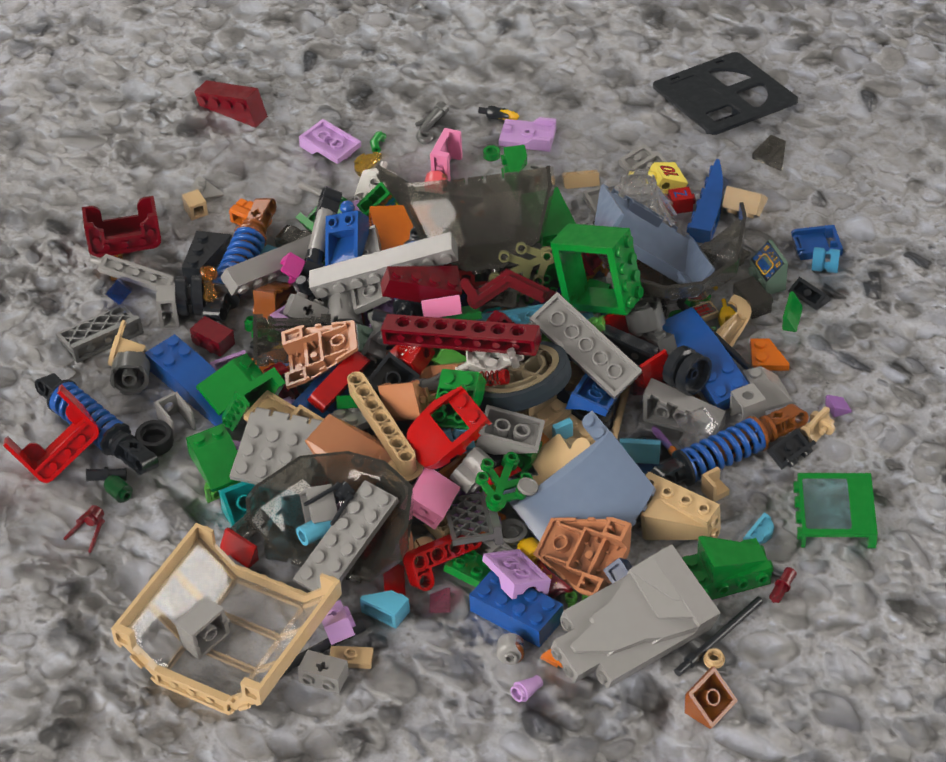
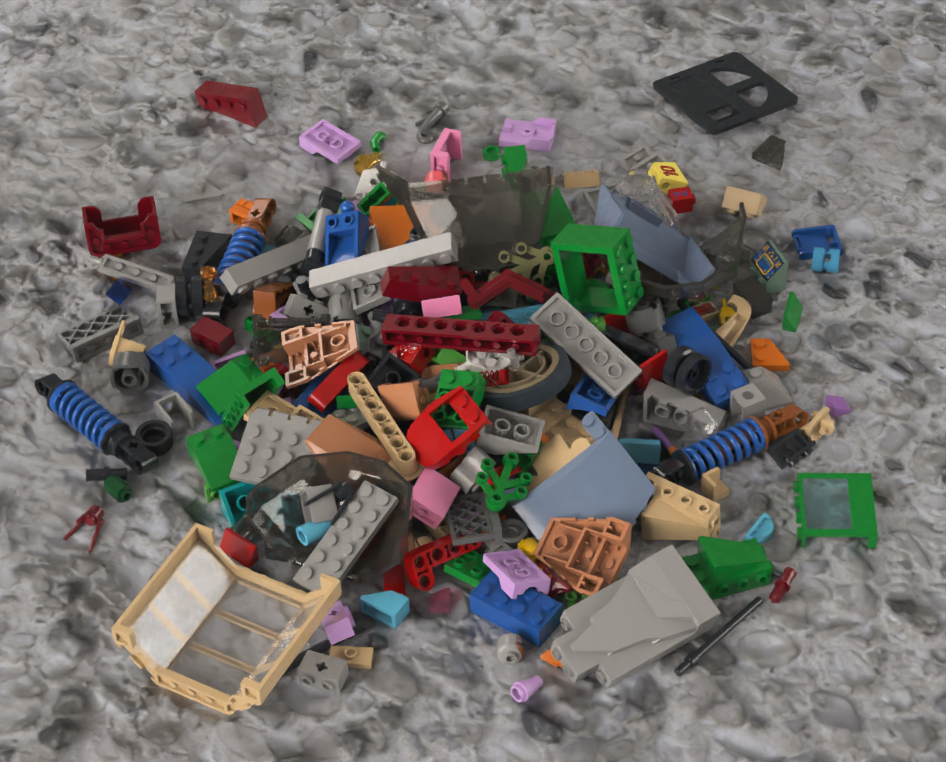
(50, 462): red windscreen -> none
(194, 204): tan brick -> none
(202, 627): light grey brick -> none
(292, 266): dark pink panel -> none
(497, 113): black piece -> none
(527, 486): light grey piece -> none
(564, 428): medium azure tile -> none
(617, 569): panel -> none
(709, 207): blue slope -> none
(709, 699): dark orange slope -> none
(714, 657): tan plate -> none
(809, 294): black slope -> none

